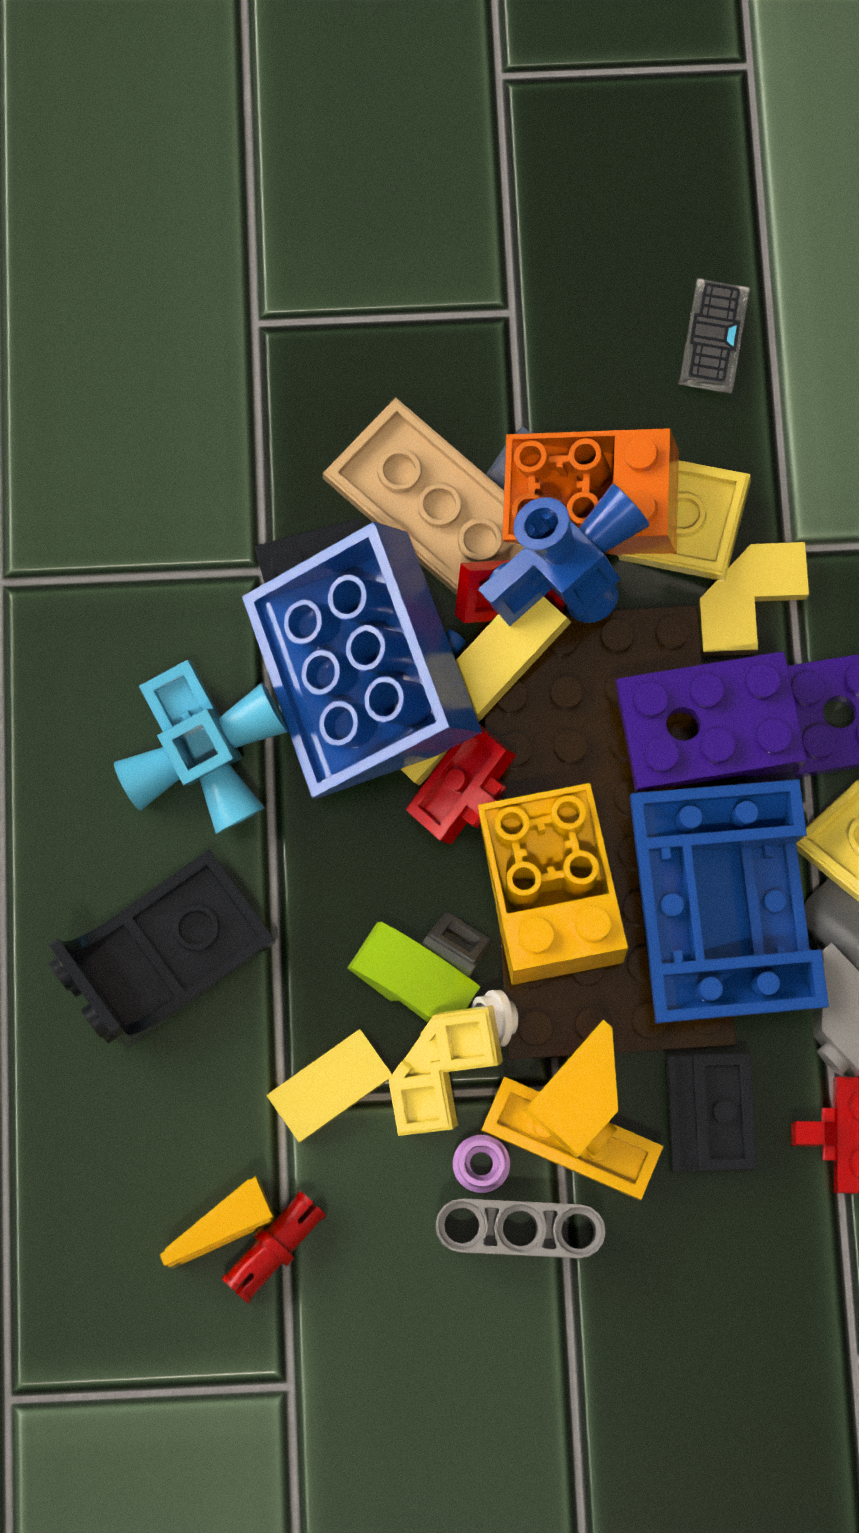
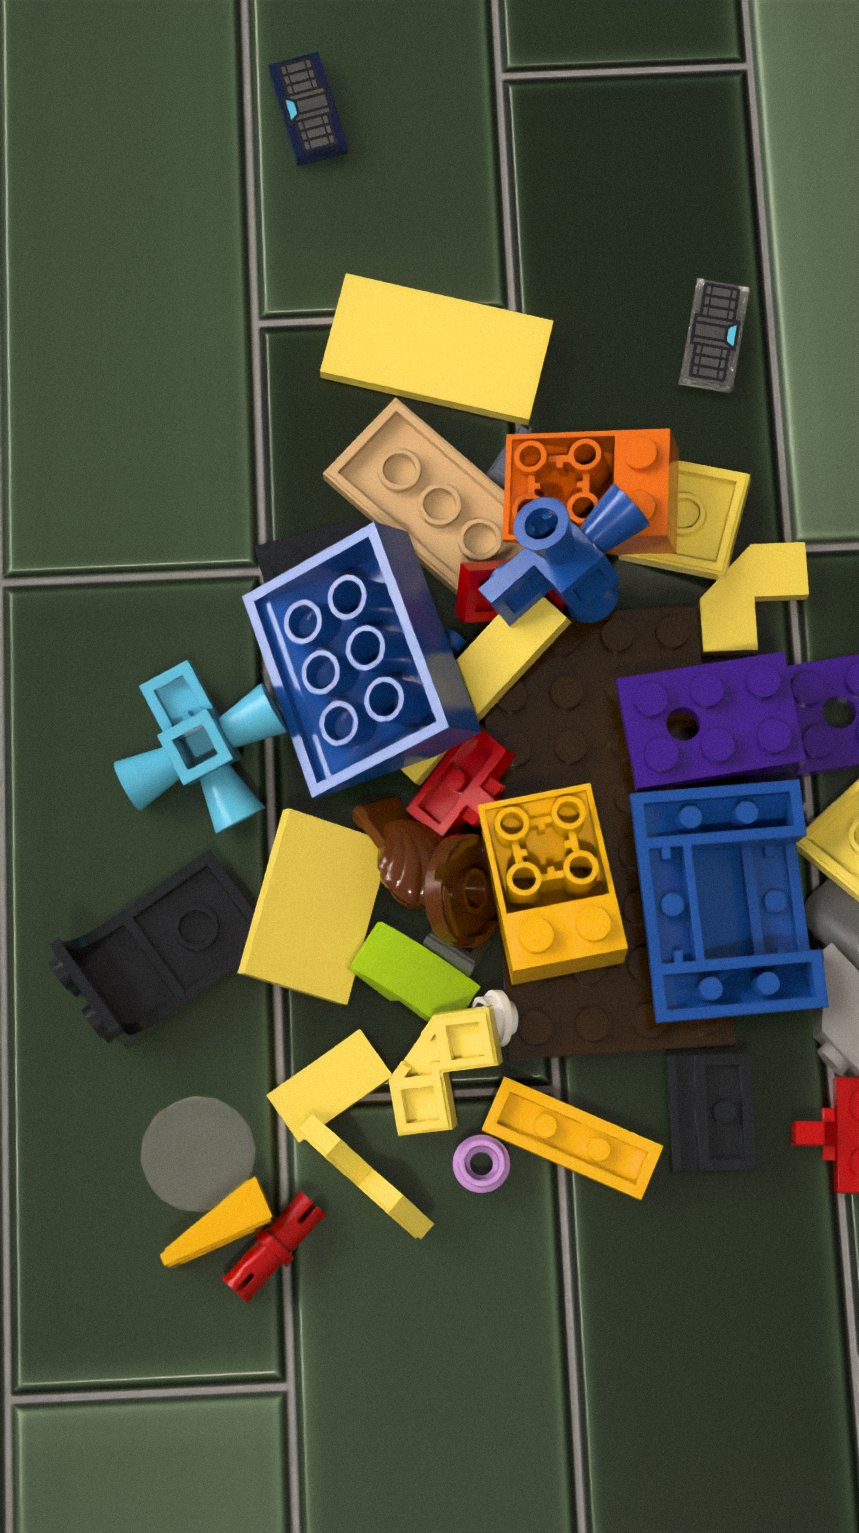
(197, 1153): none -> clear tile
(307, 109): none -> tile
(312, 908): none -> light yellow tile
(365, 1177): none -> light yellow tile
(402, 848): none -> reddish brown animal
(436, 349): none -> light yellow tile
(460, 892): none -> reddish brown tile
(548, 1226): light grey beam -> none
(581, 1096): yellow slope -> none

